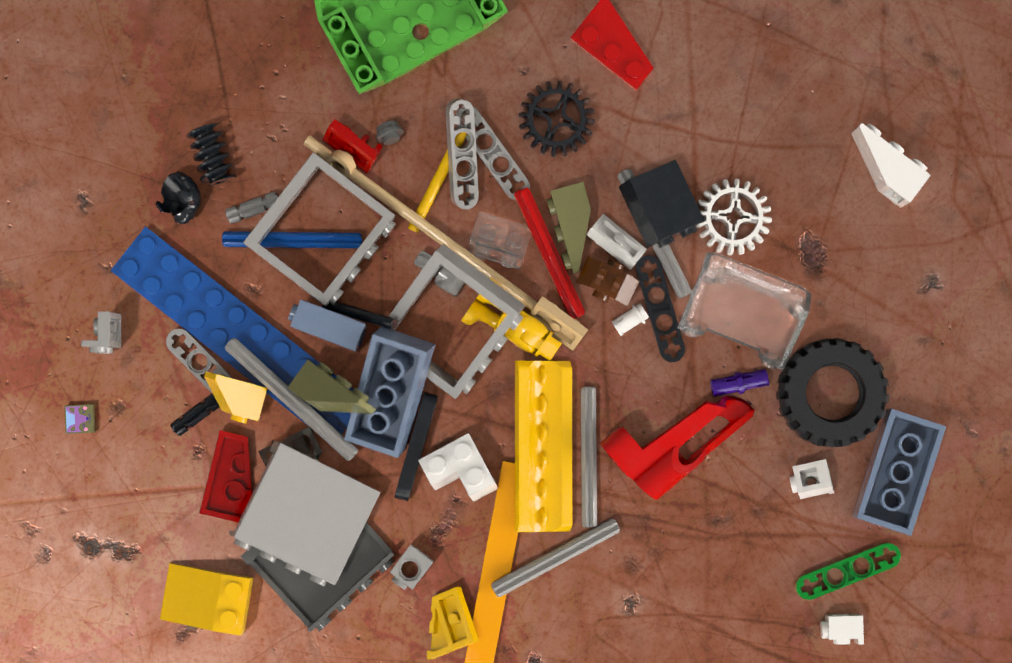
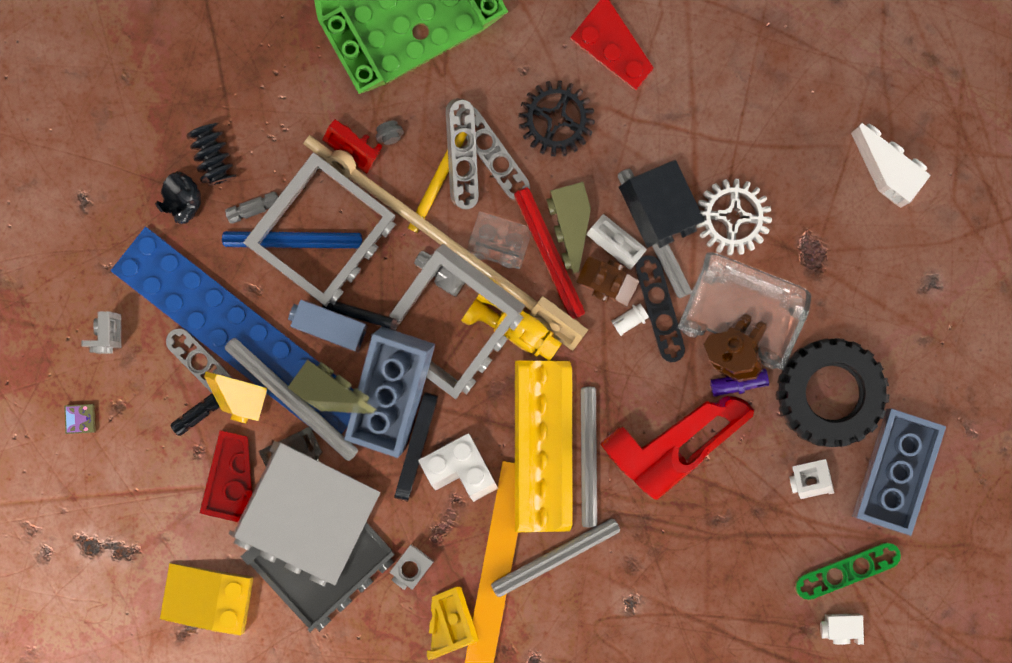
(736, 352): none -> reddish brown hinge

